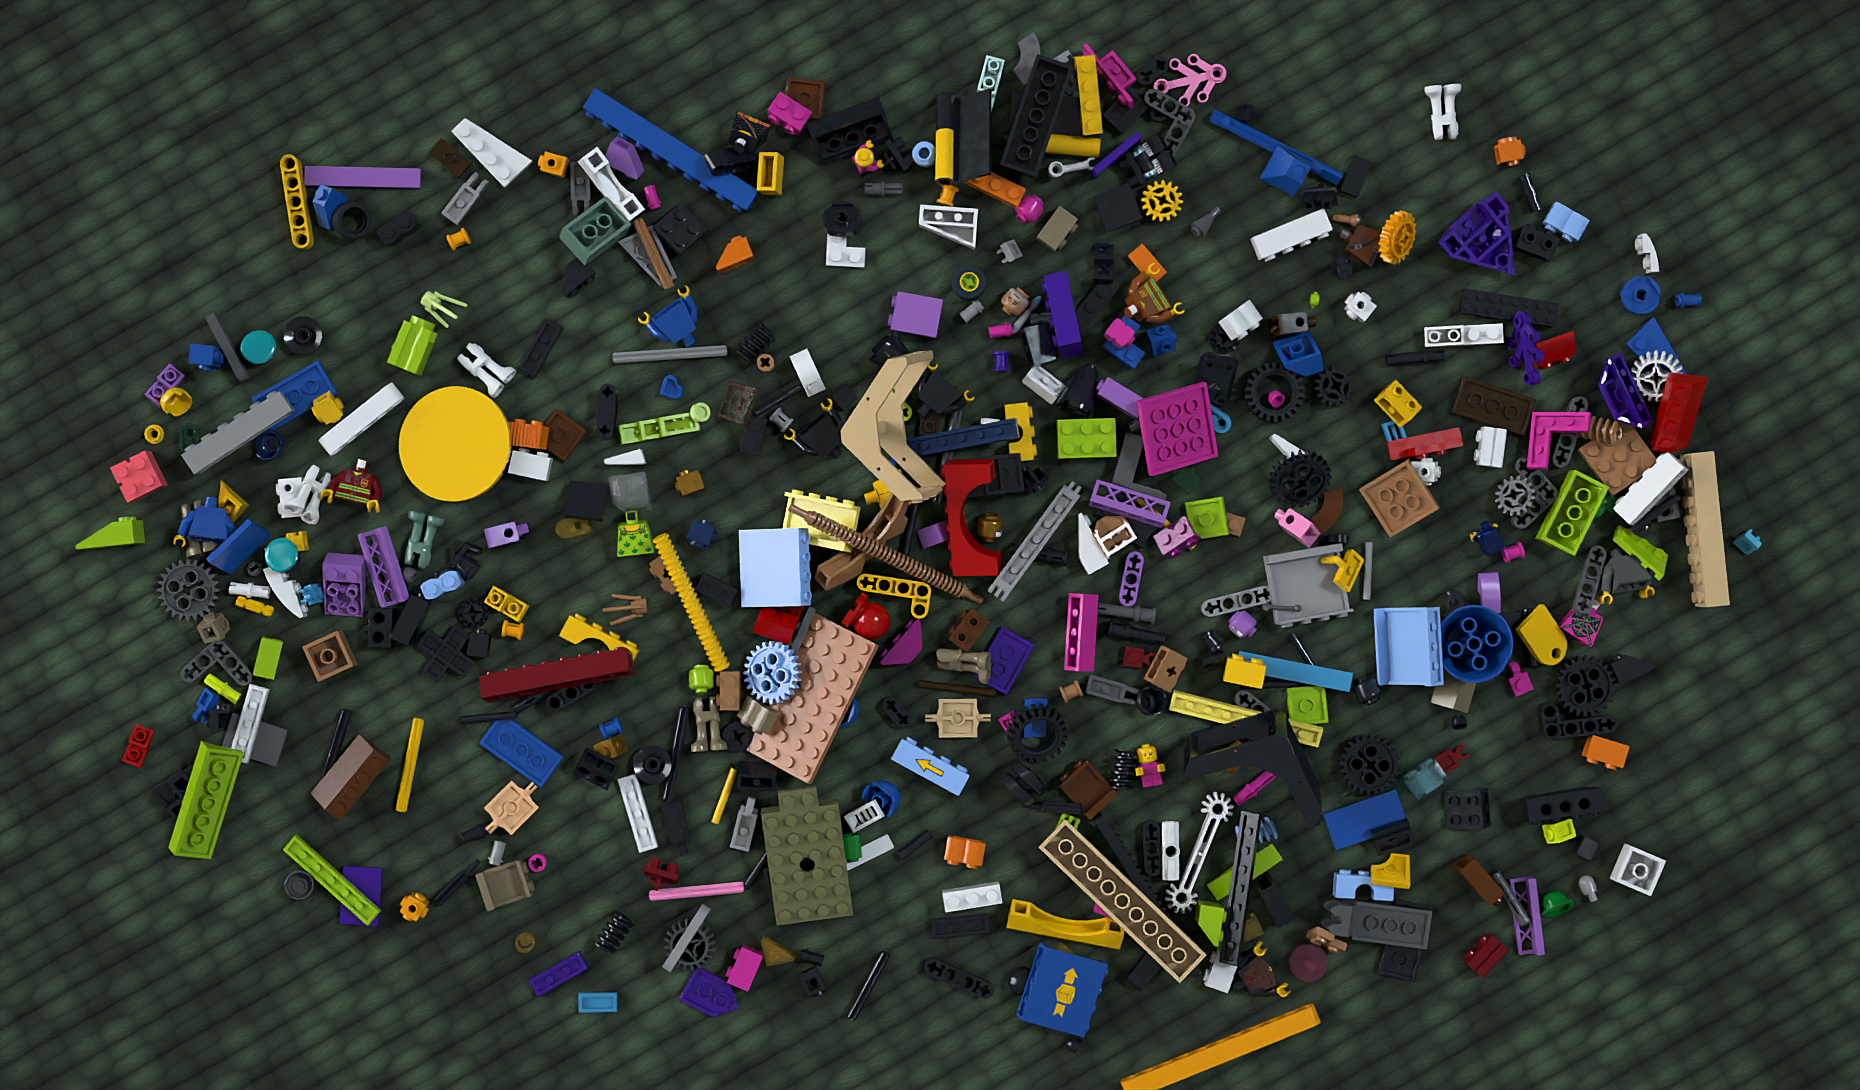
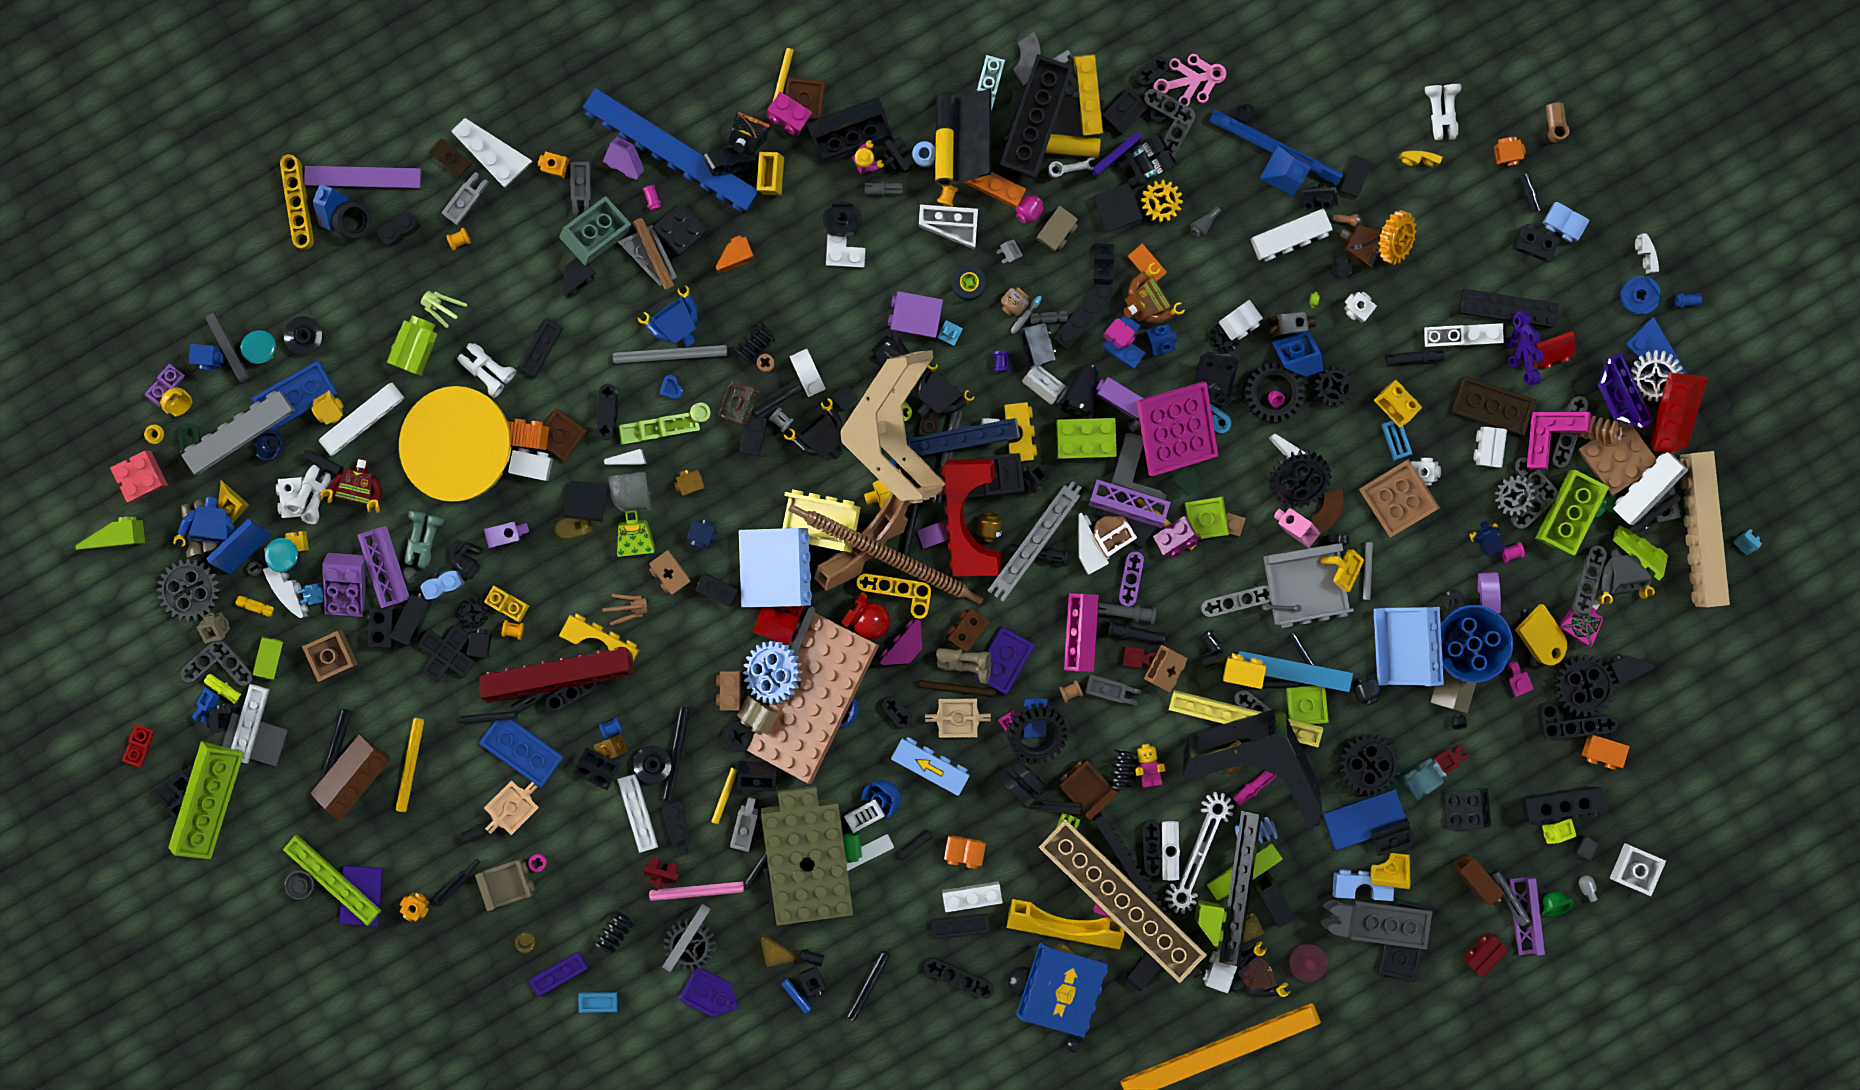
(250, 590): white pin -> none
(323, 461): none -> black tile
(497, 853): light grey pin -> none
(599, 171): white arch -> none
(690, 601): yellow piece -> none
(701, 679): lime head -> none
(702, 718): dark tan piece -> none
(745, 967): dark pink brick -> none
(784, 71): none -> yellow bar
(796, 996): none -> blue piece
(950, 333): none -> medium azure tile
(971, 311): light grey pin -> none
(1000, 331): dark pink pin -> none
(1063, 315): dark purple wedge -> none
(1115, 73): dark pink bracket -> none
(1151, 701): black hair -> none
(1242, 624): medium lavender head -> none
(1323, 937): medium nougat plate -> none
(1413, 158): none -> yellow slope
(1426, 443): red bracket -> none
(1482, 235): dark purple wedge -> none
(1556, 120): none -> medium nougat piece

